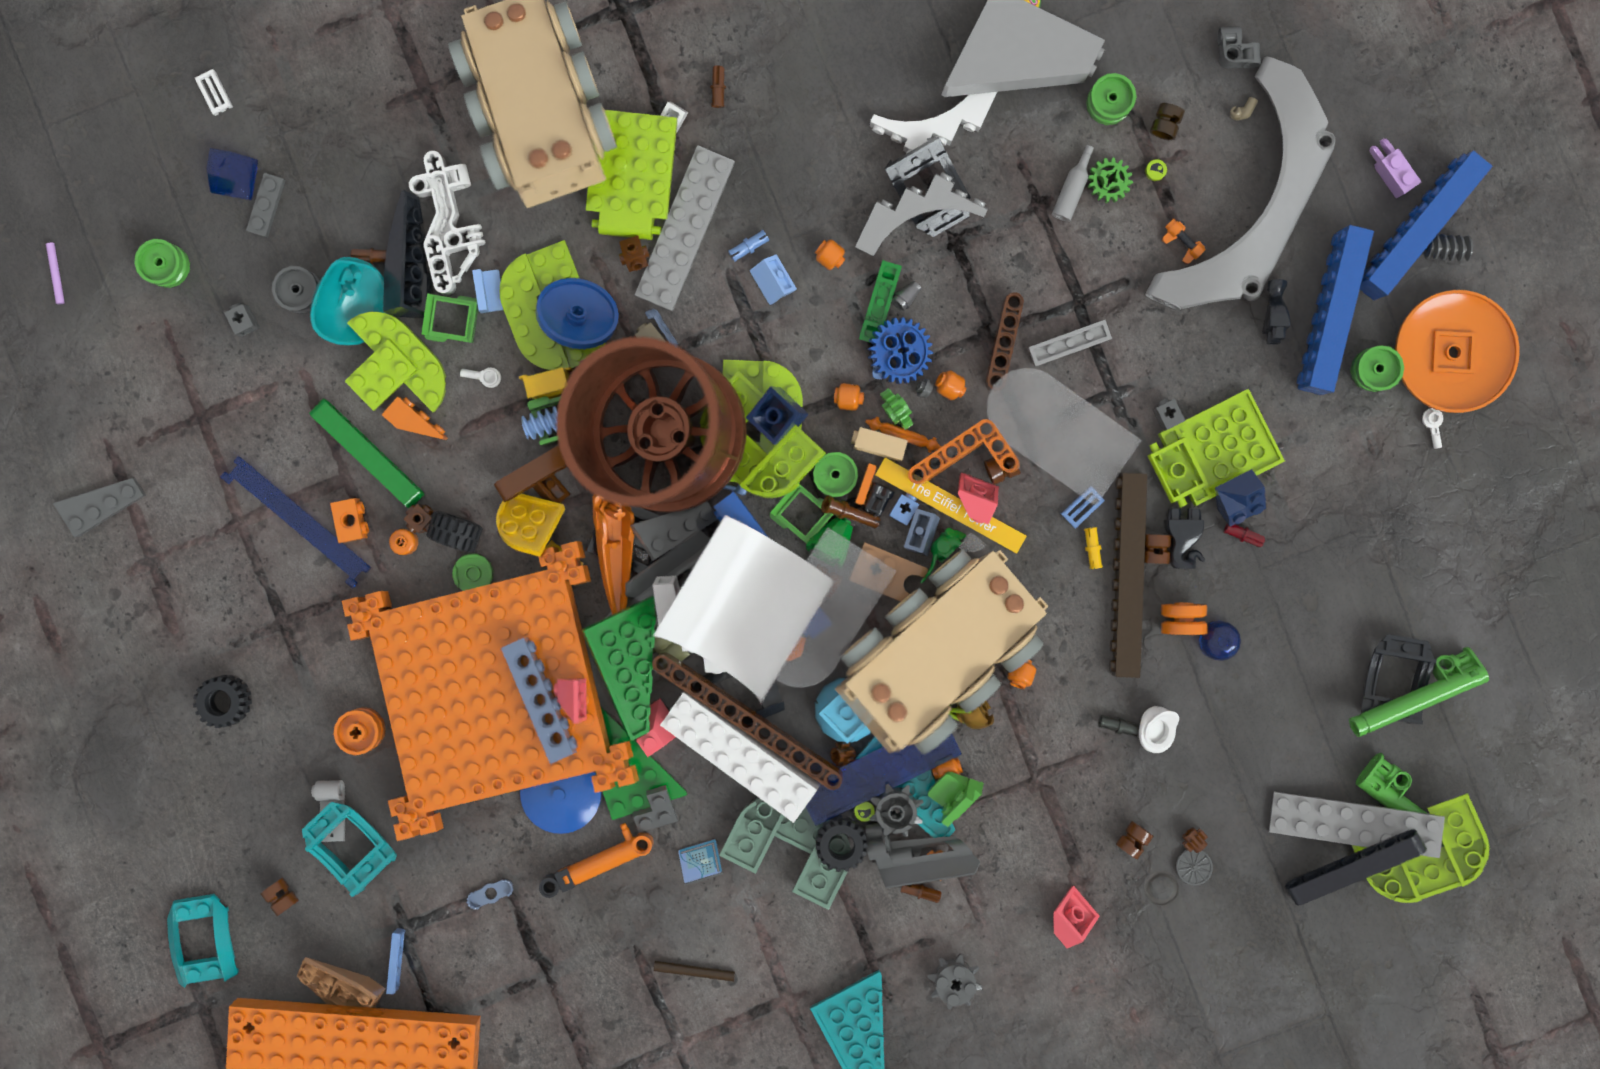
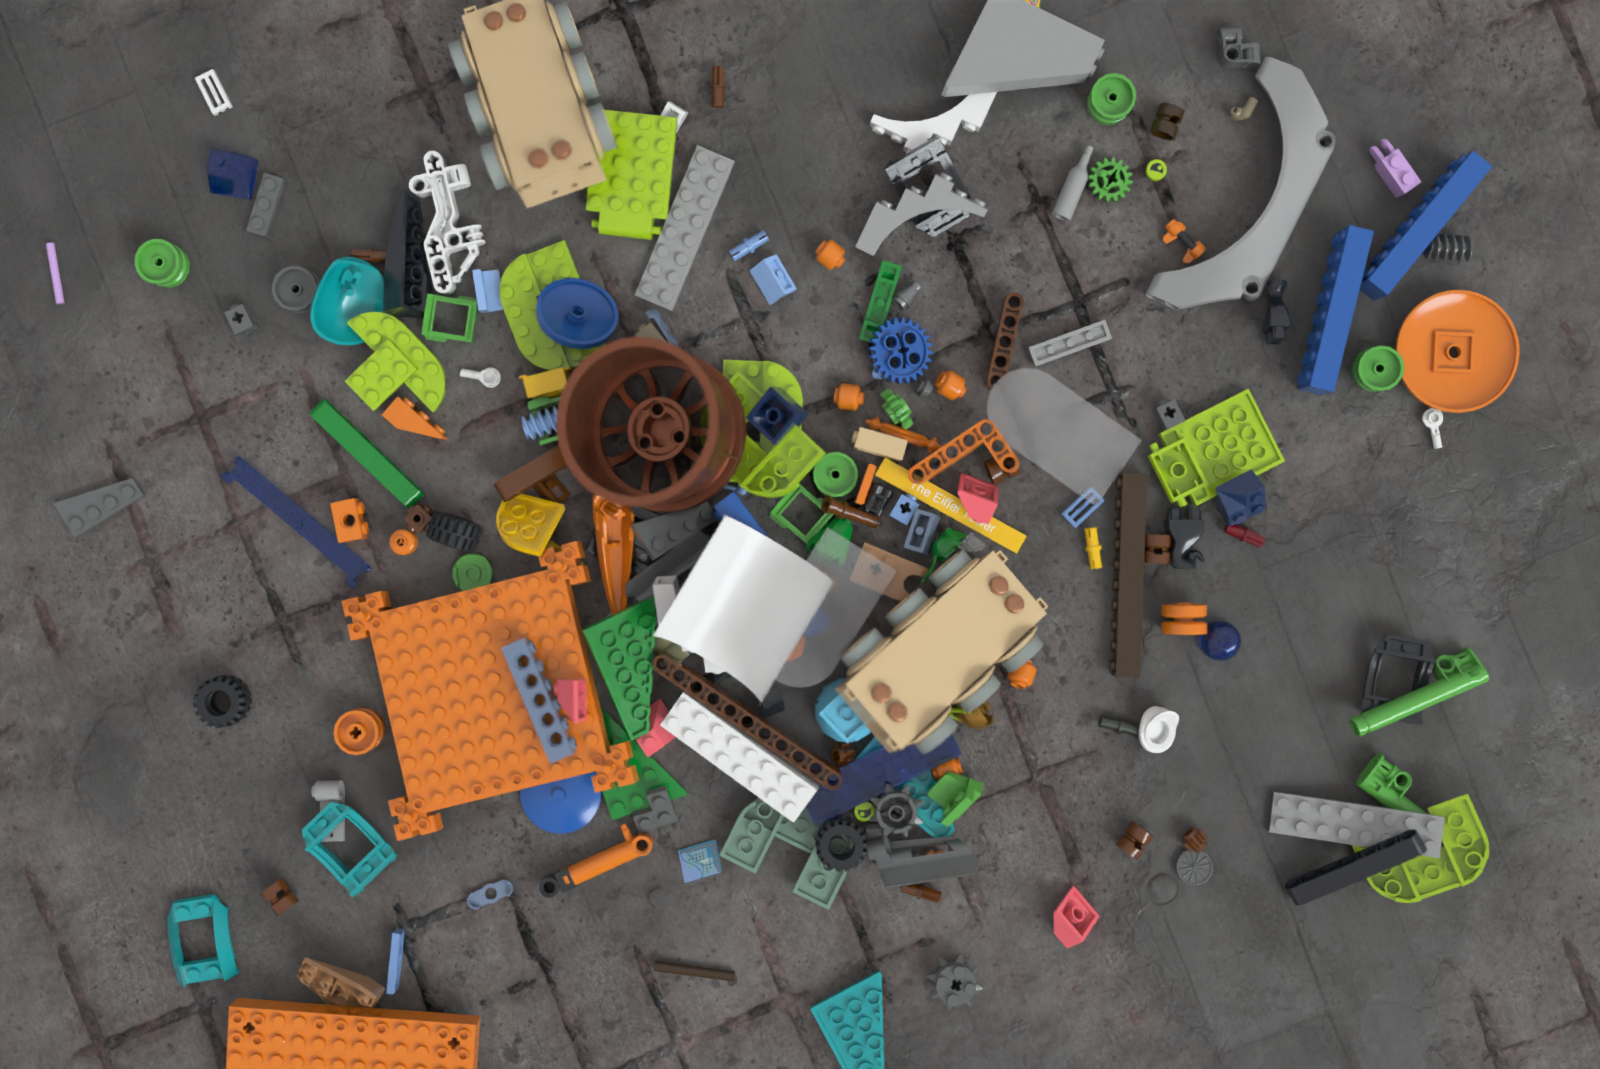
(633, 253): reddish brown brick -> none

